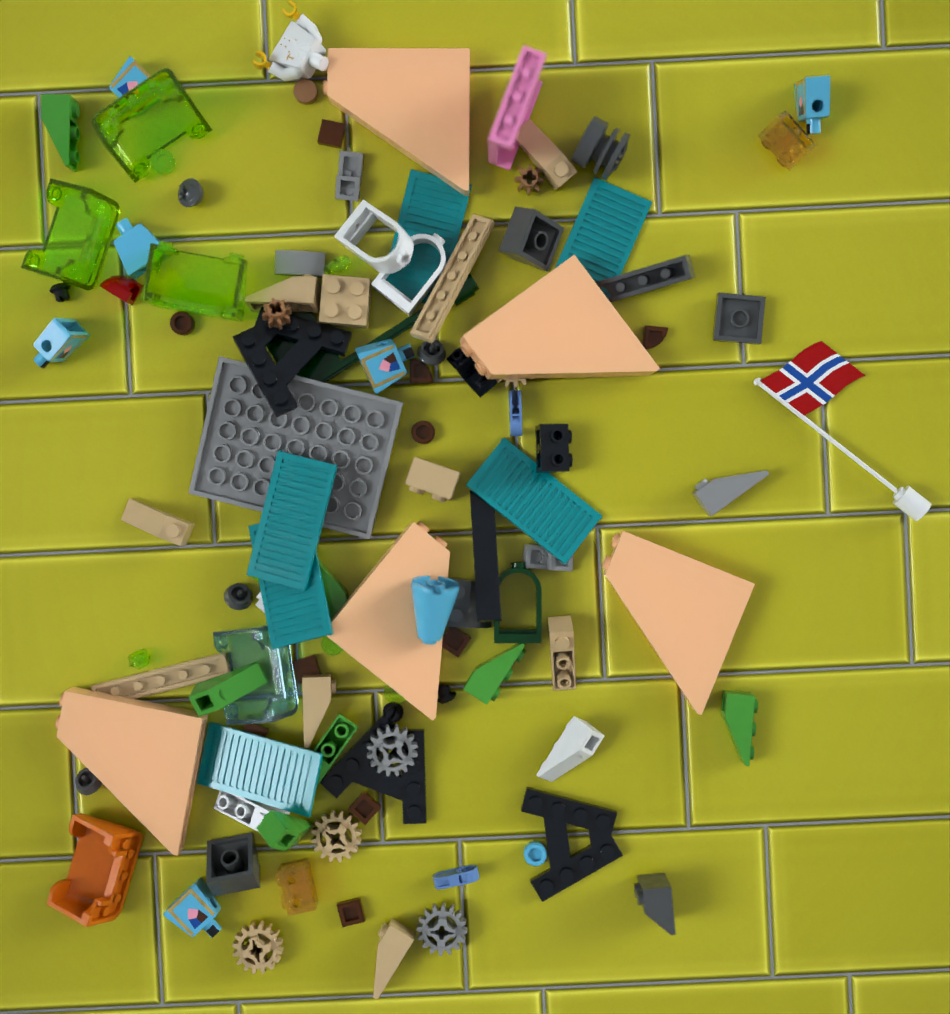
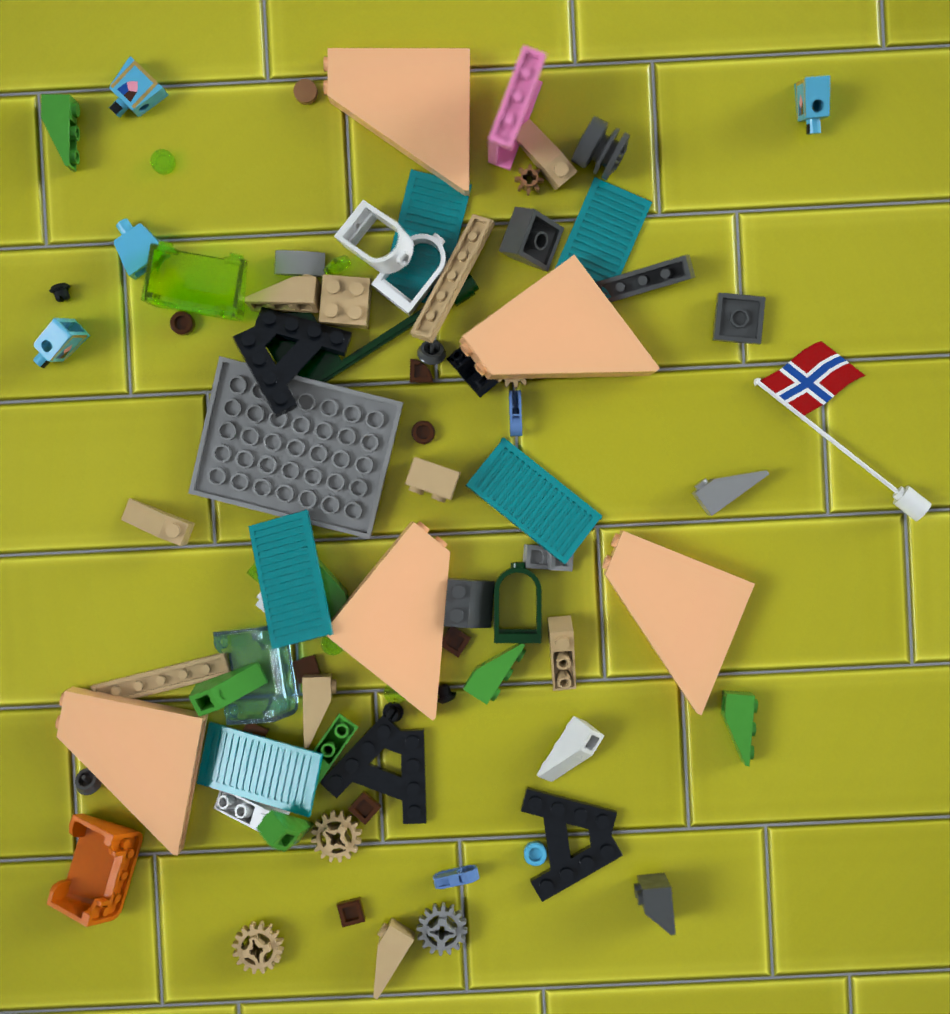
(76, 237): clear neon green windscreen -> none
(123, 288): red brick -> none
(139, 659): clear neon green plate -> none
(147, 121): clear neon green windscreen -> none
(190, 193): dark grey hat -> none
(195, 910): medium azure torso -> none
(232, 864): dark grey slope -> none
(238, 596): dark grey hat -> none
(276, 313): medium nougat gear -> none
(292, 520): teal window -> none
(297, 51): white torso -> none
(297, 887): clear yellow brick -> none
(331, 134): reddish brown tile -> none
(349, 176): light grey slope -> none
(384, 362): medium azure torso -> none
(400, 755): light grey gear -> none
(433, 606): medium azure cone -> none
(485, 560): black tile -> none
(553, 448): black brick -> none
(653, 336): reddish brown tile -> none
(786, 140): clear yellow brick -> none

